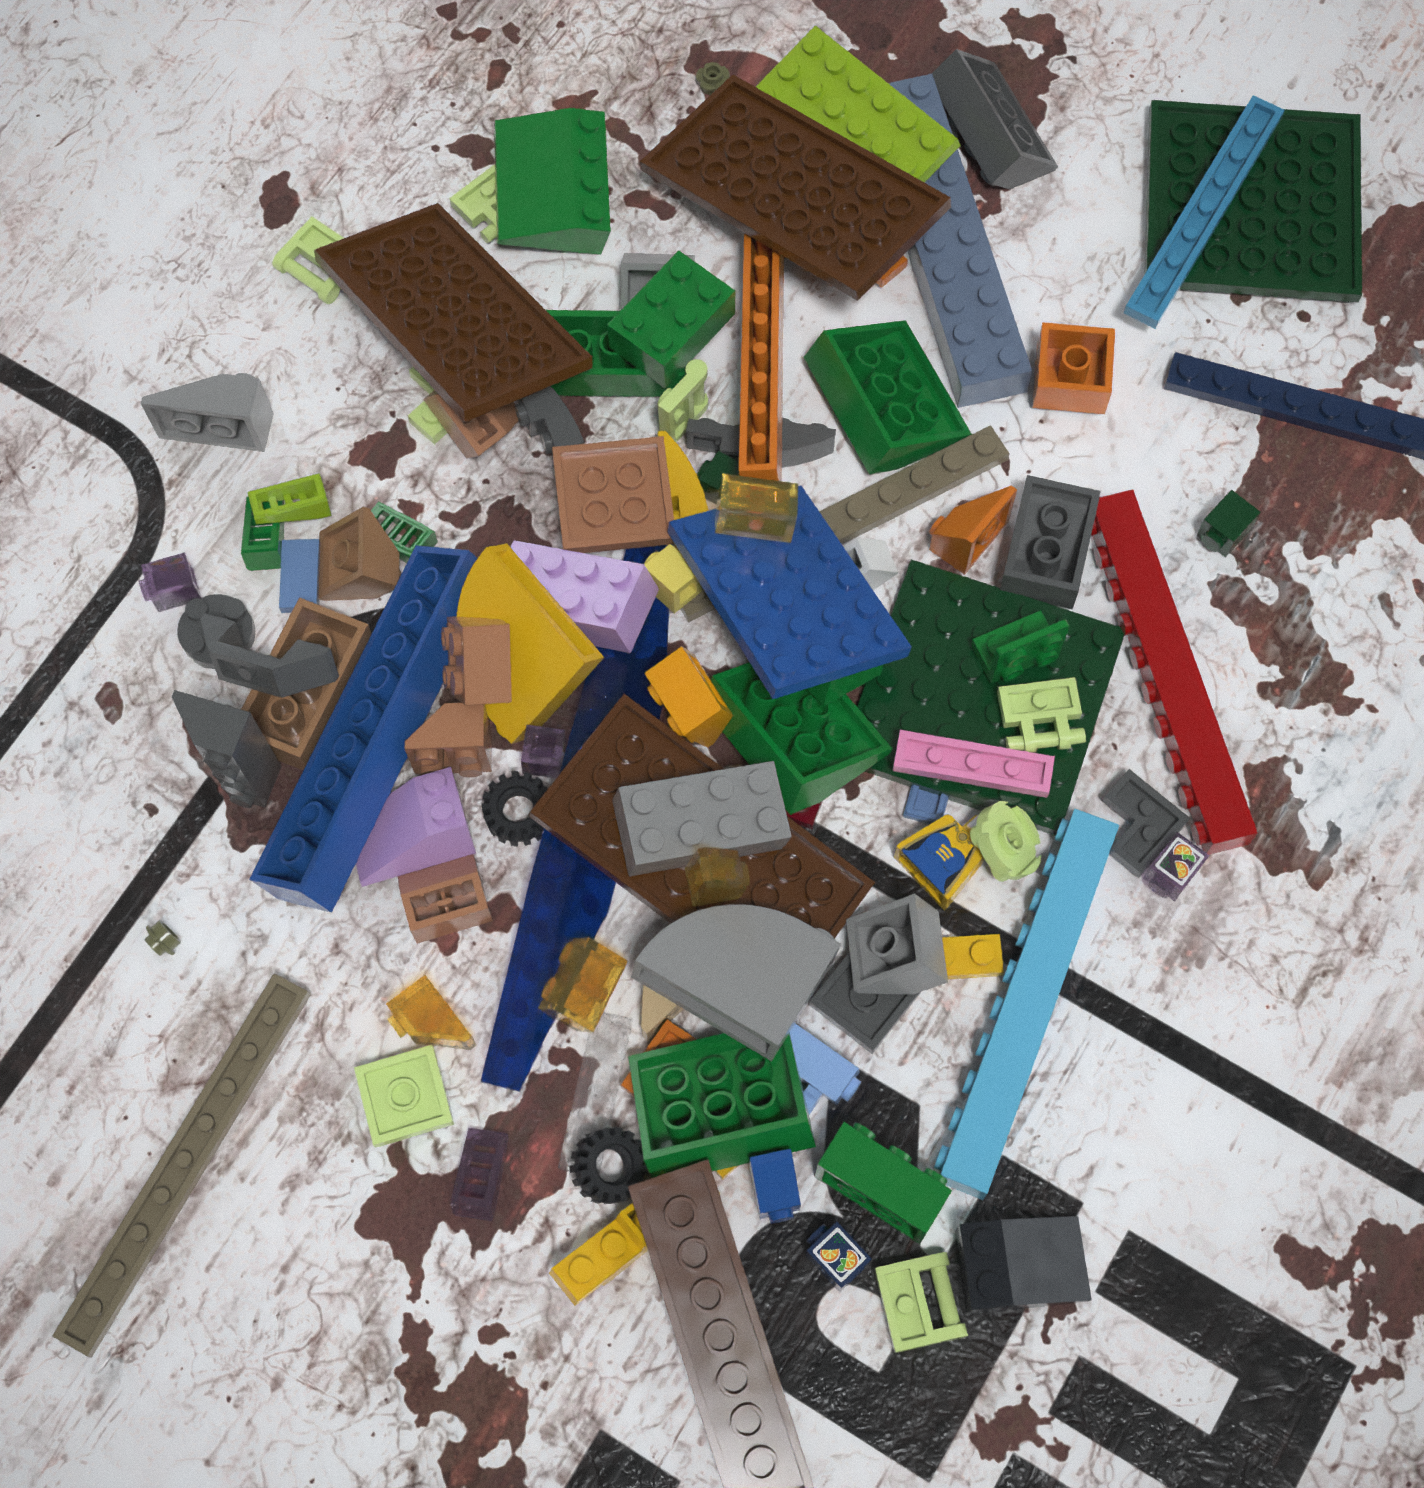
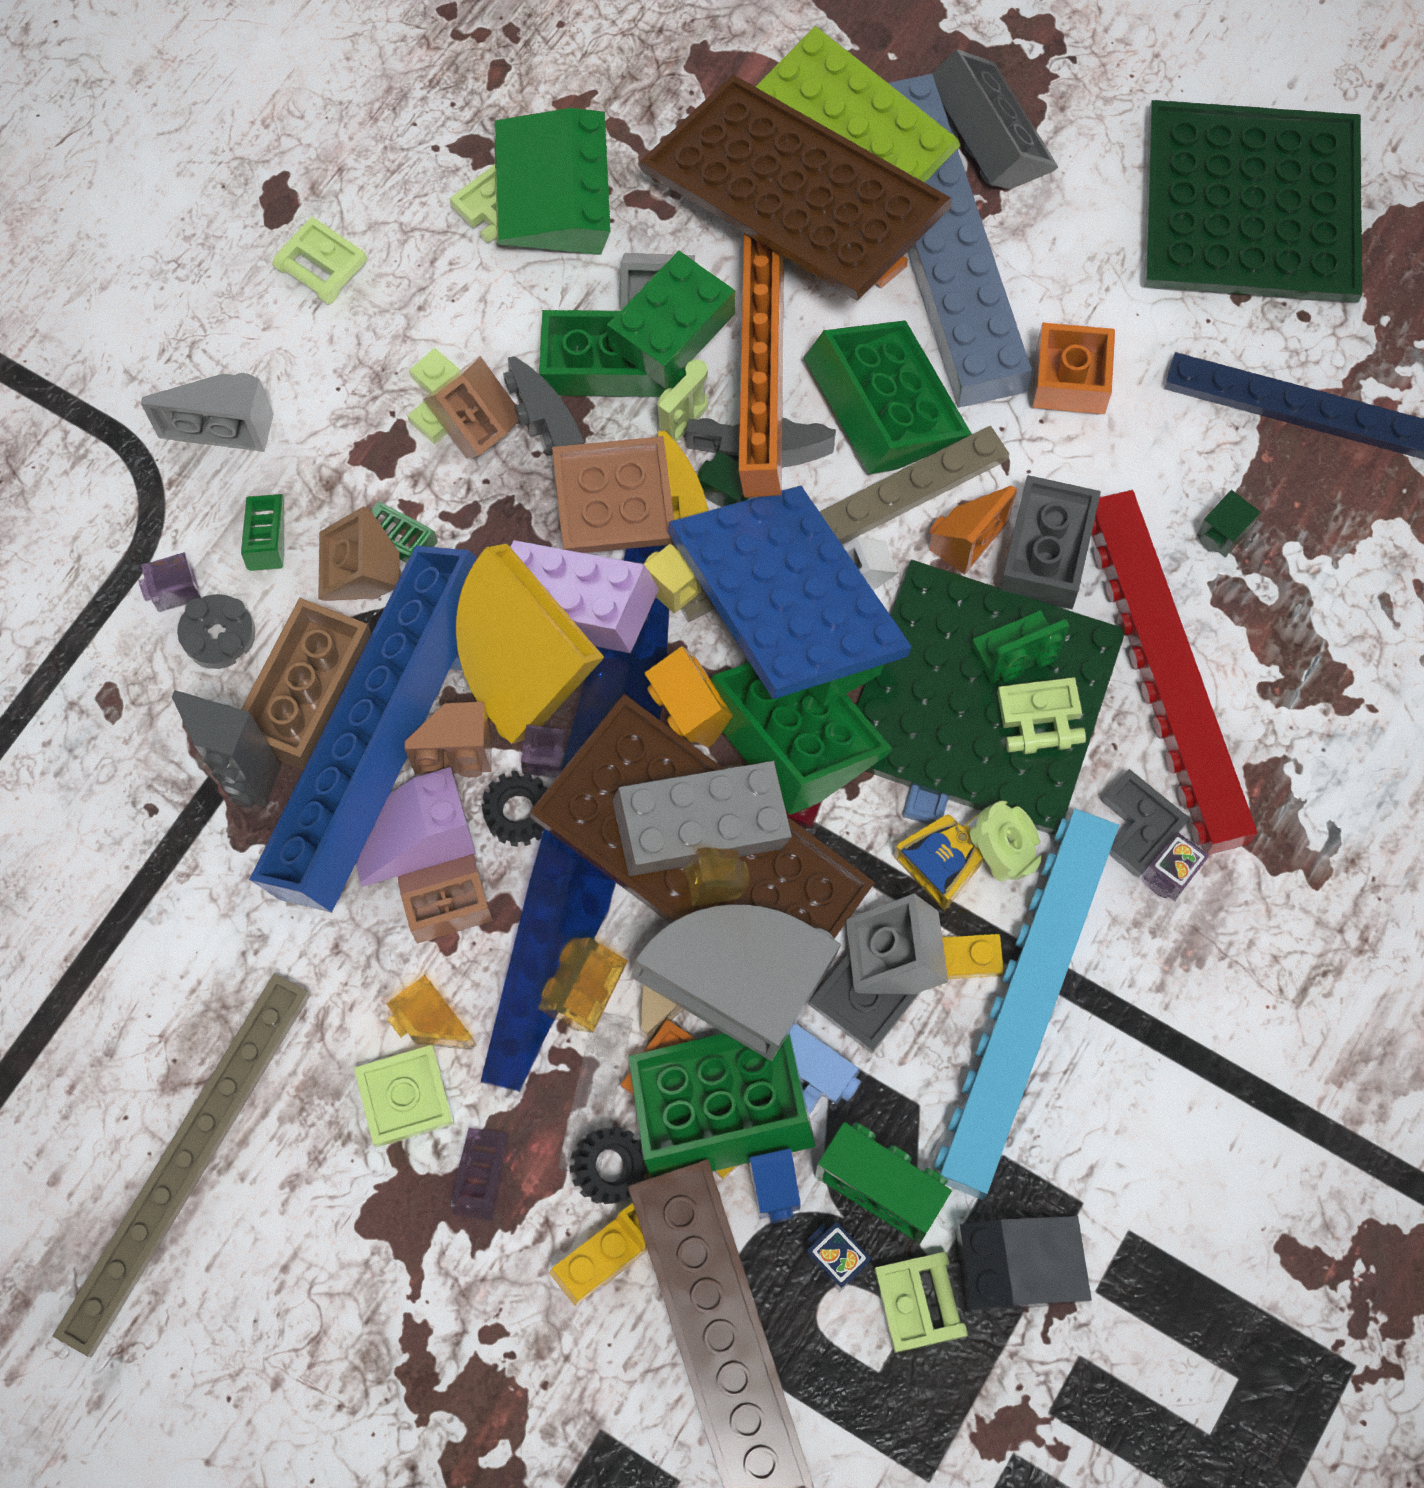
(161, 938): olive plate -> none
(299, 572): medium blue tile -> none
(300, 669): dark grey slope -> none
(306, 509): lime slope -> none
(453, 311): reddish brown plate -> none
(477, 660): nougat slope -> none
(710, 84): olive plate -> none
(756, 508): clear yellow brick -> none
(973, 763): bright pink plate -> none
(1203, 212): dark azure plate -> none

